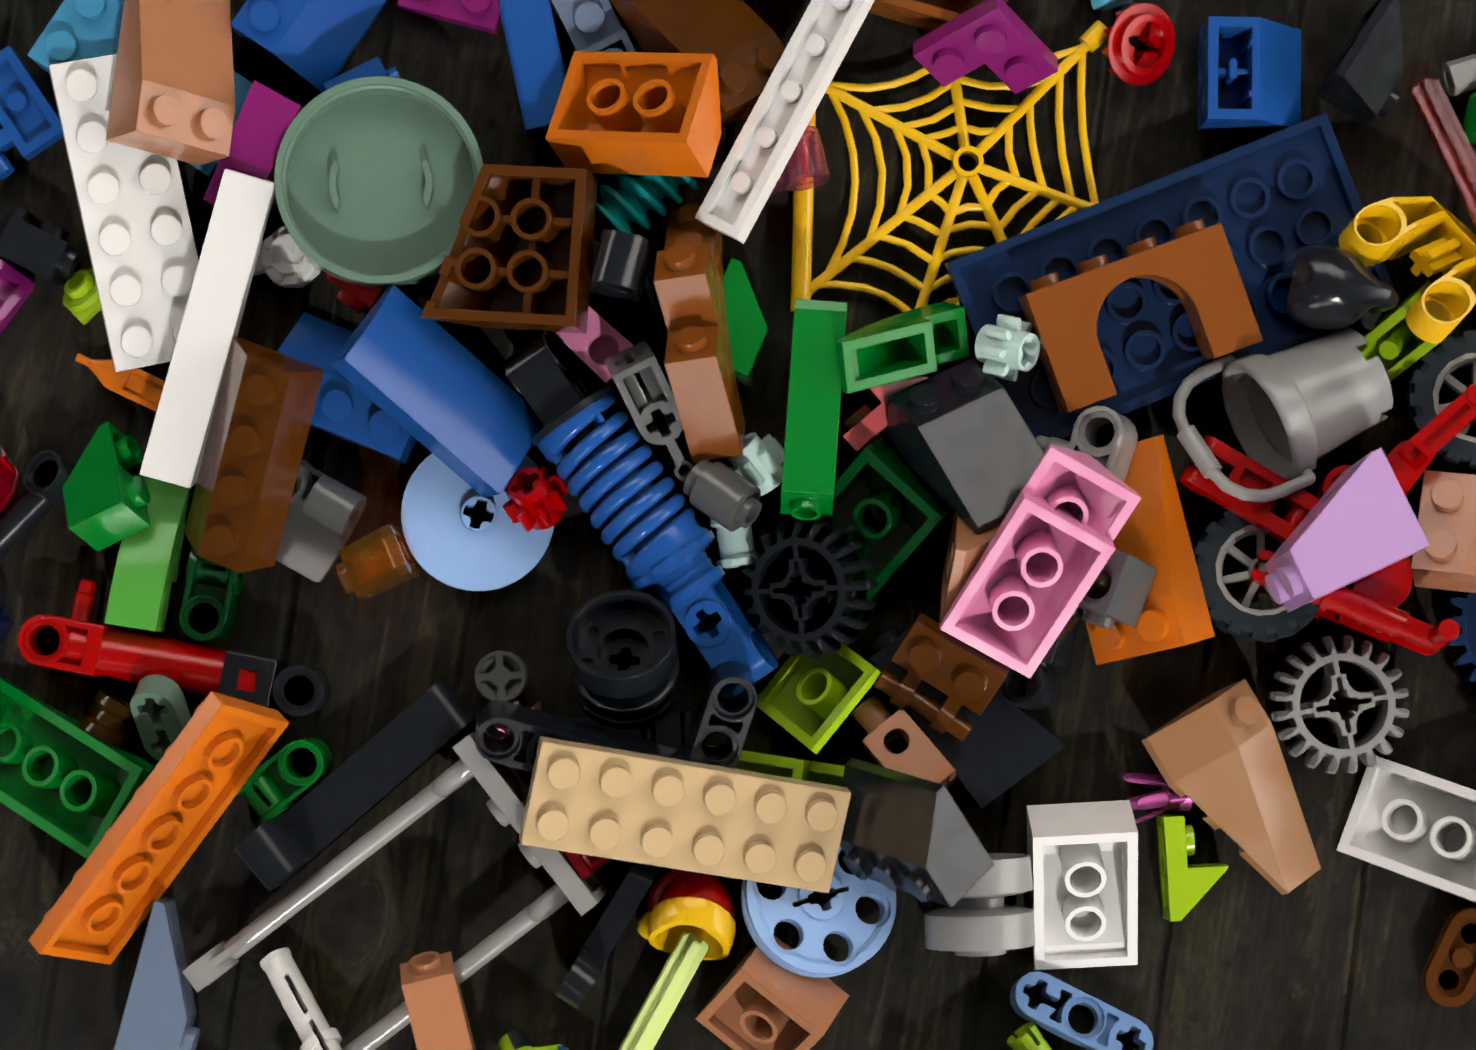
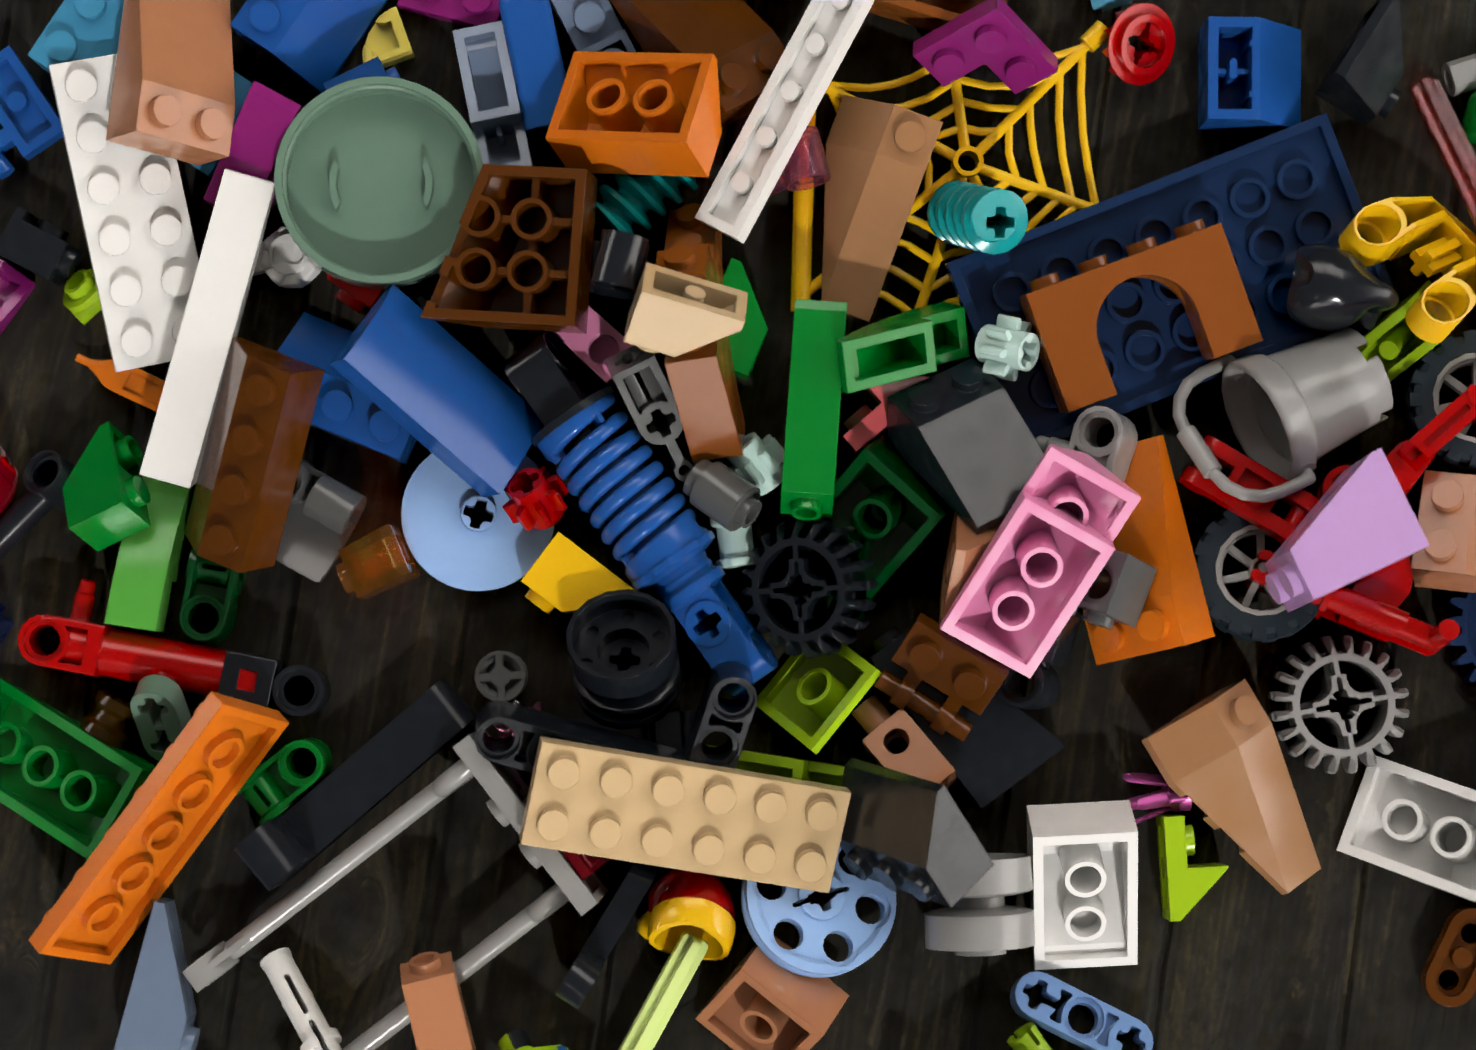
(388, 40): none -> light yellow tile
(492, 95): none -> sand blue slope
(568, 577): none -> yellow slope
(681, 312): none -> tan slope
(875, 172): none -> medium nougat wedge
(977, 217): none -> teal piece

